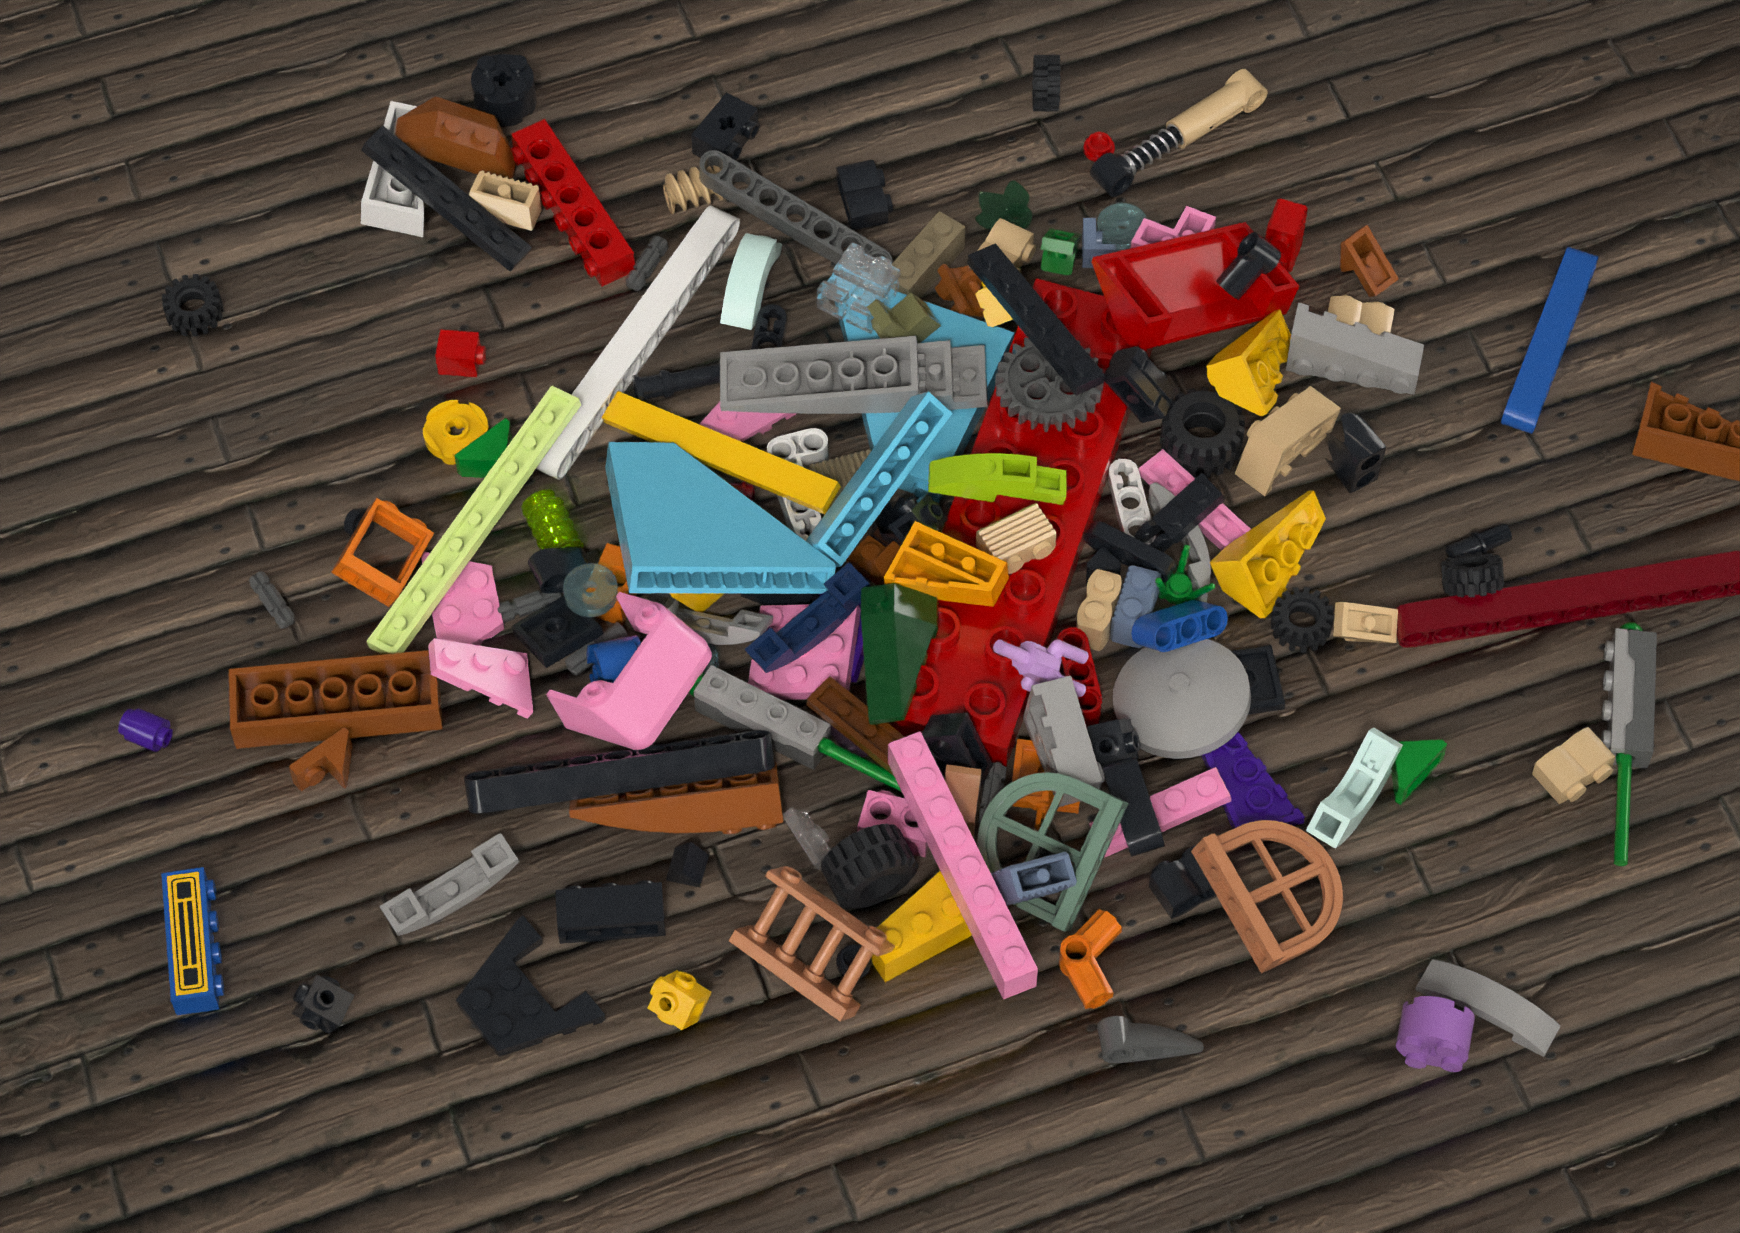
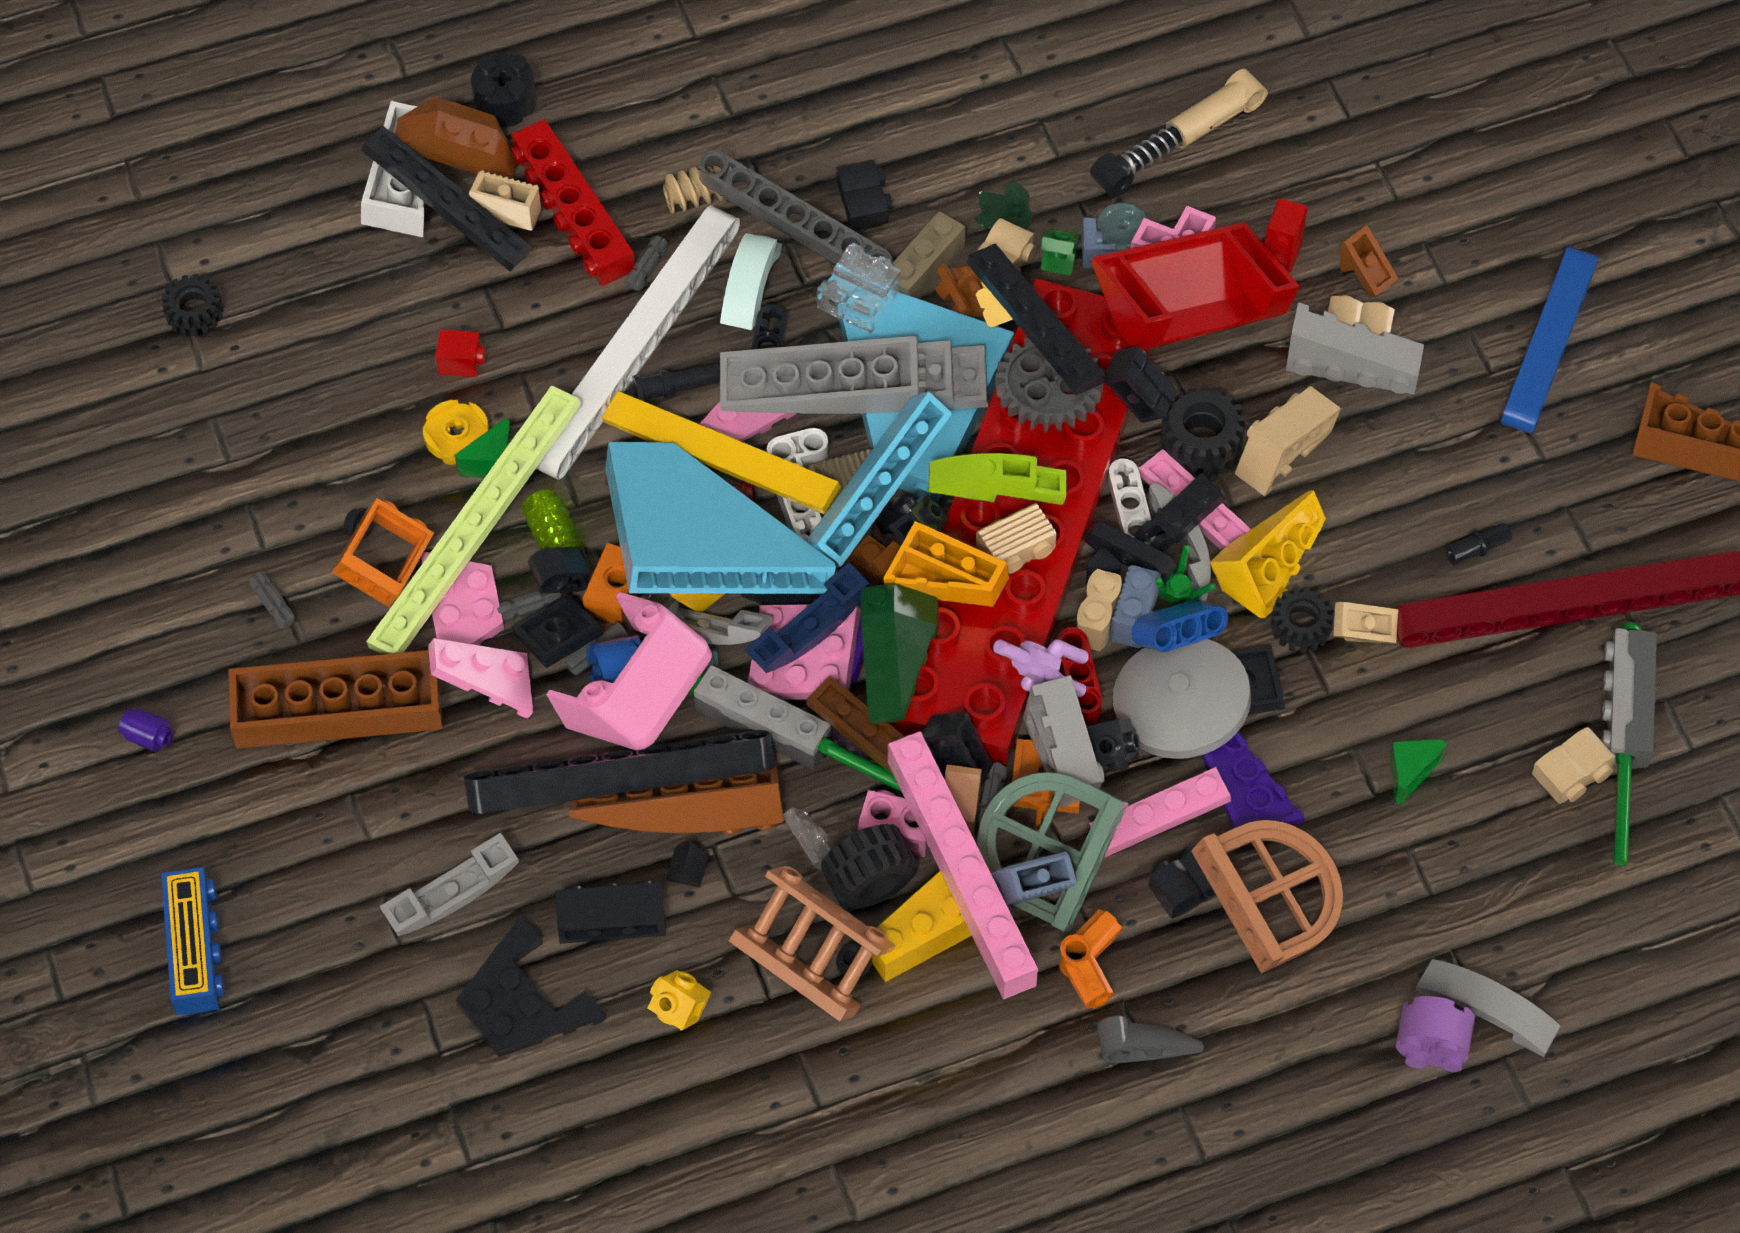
(321, 1003): black brick -> none
(329, 756): dark orange slope -> none
(586, 577): clear light blue piece -> none
(726, 128): black brick -> none
(905, 319): olive brick -> none
(1046, 83): black tyre -> none
(1098, 145): red plate -> none
(1139, 820): black beam -> none
(1251, 365): yellow wedge -> none
(1254, 258): black piece -> none
(1347, 456): black piece -> none
(1355, 794): light aqua arch -> none
(1472, 574): black tyre -> none

